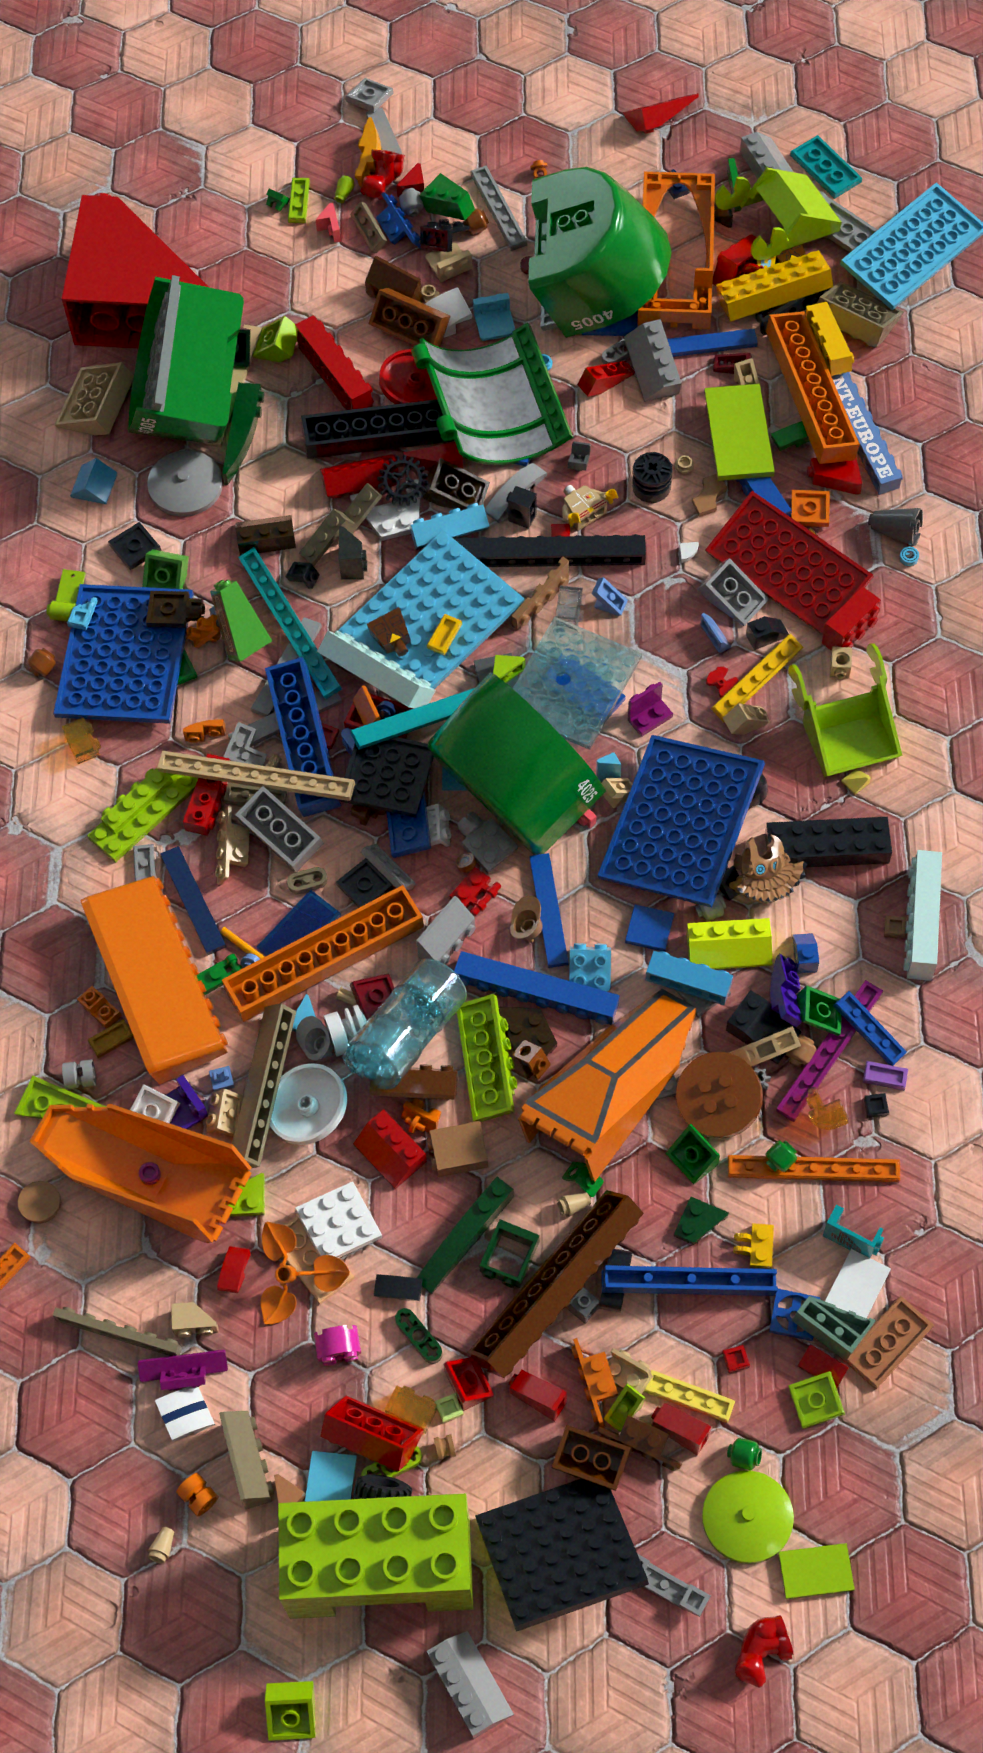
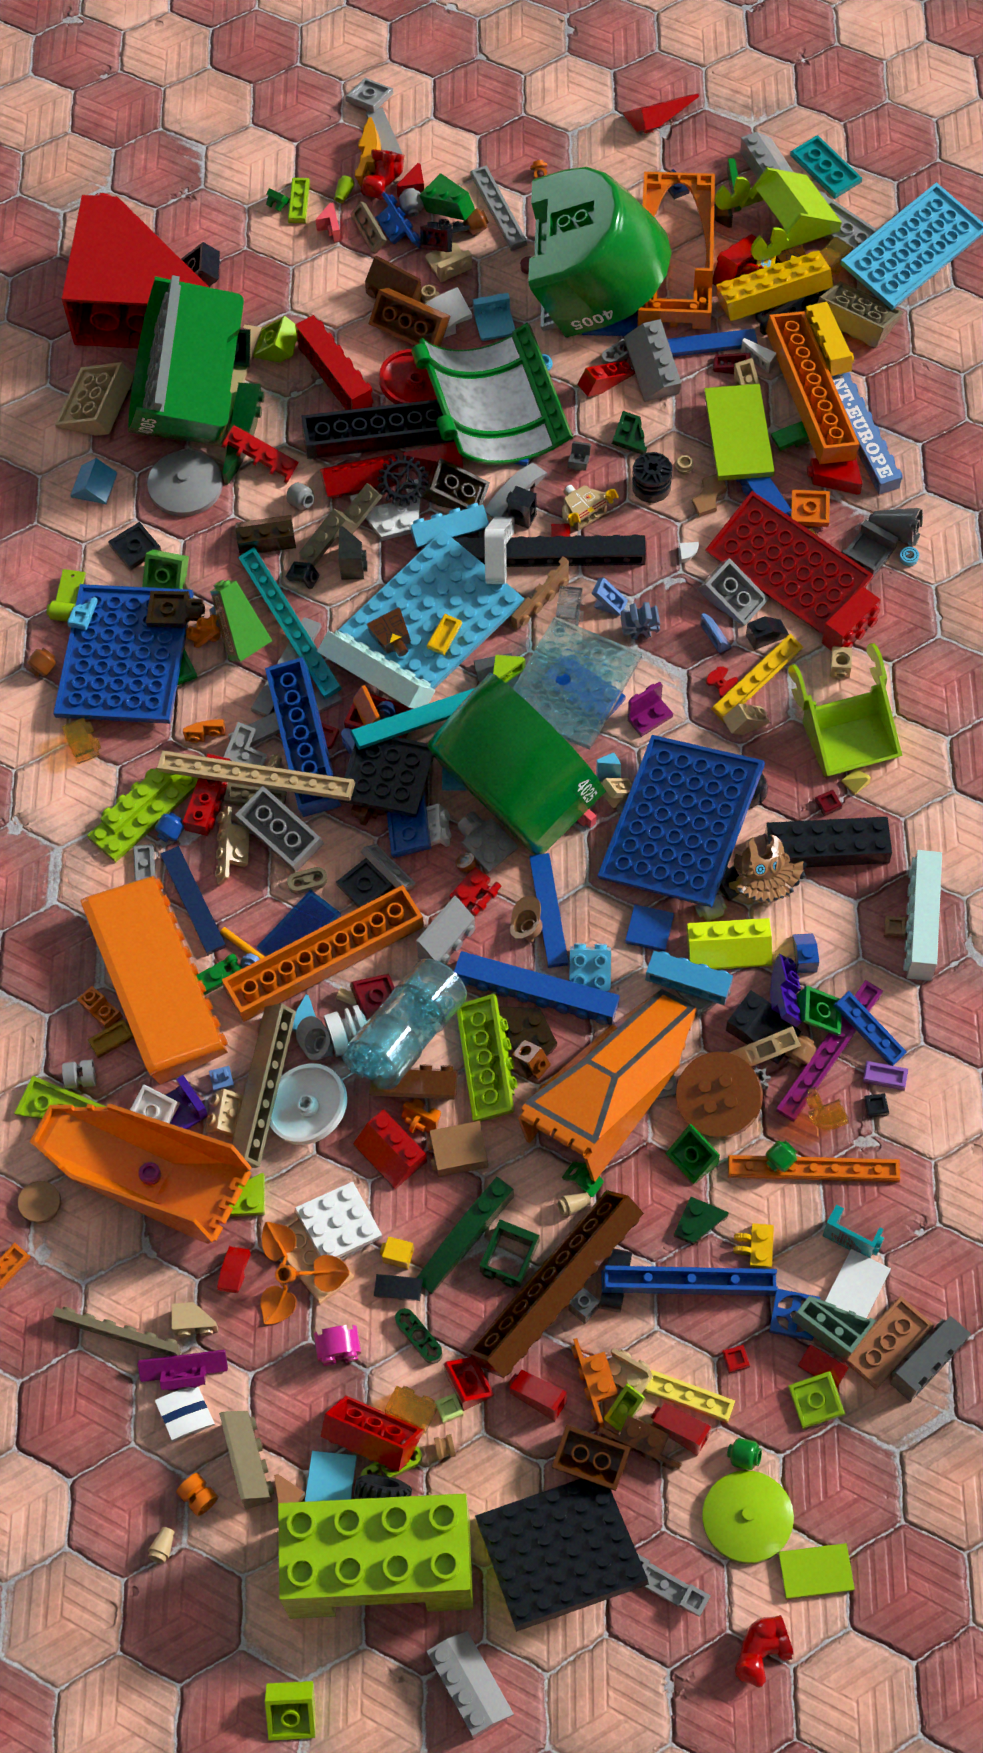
(169, 827): none -> blue head
(204, 262): none -> black slope
(261, 452): none -> red hinge
(300, 496): none -> light grey head
(397, 1252): none -> yellow brick
(496, 537): none -> white beam
(630, 434): none -> dark green wing
(640, 620): none -> sand blue gear
(761, 356): none -> white slope
(828, 802): none -> dark red tile
(834, 253): none -> clear yellow brick
(871, 547): none -> dark grey panel
(929, 1358): none -> dark grey wedge

